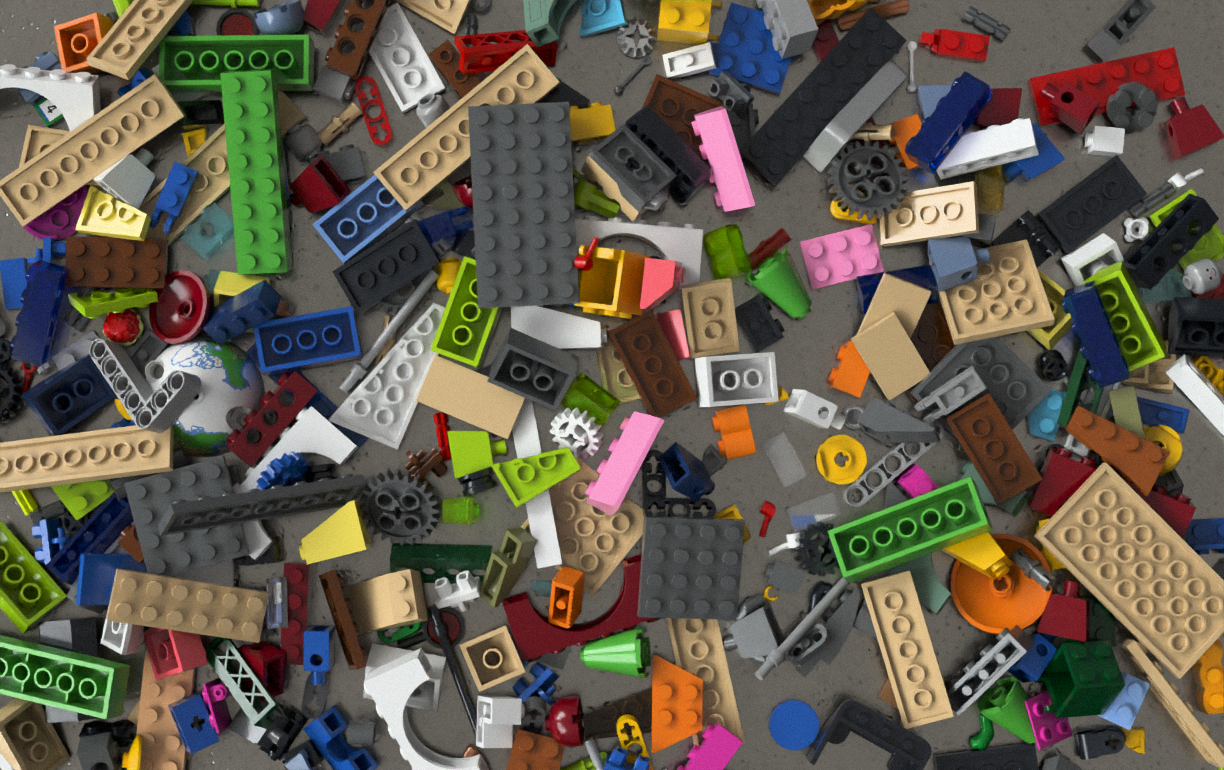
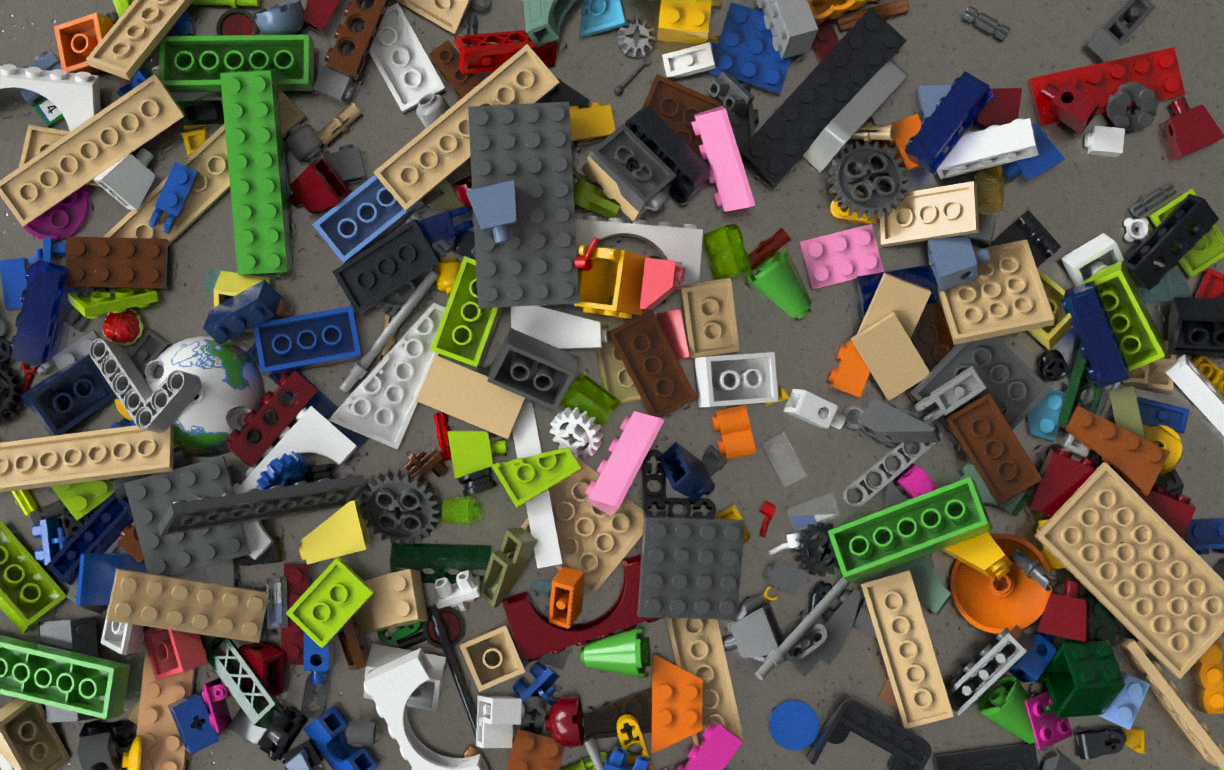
(111, 218): light yellow wing -> none
(180, 308): dark red dish -> none
(197, 237): clear light blue brick -> none
(330, 602): none -> lime plate
(364, 107): red beam -> none
(495, 208): none -> sand blue torso
(758, 323): black bracket -> none
(853, 467): yellow plate -> none
(911, 47): white hinge -> none
(957, 44): red hinge -> none
(985, 736): green arm -> none
(1091, 204): black plate -> none
(1179, 181): white hand -> none
(1202, 276): light grey head -> none

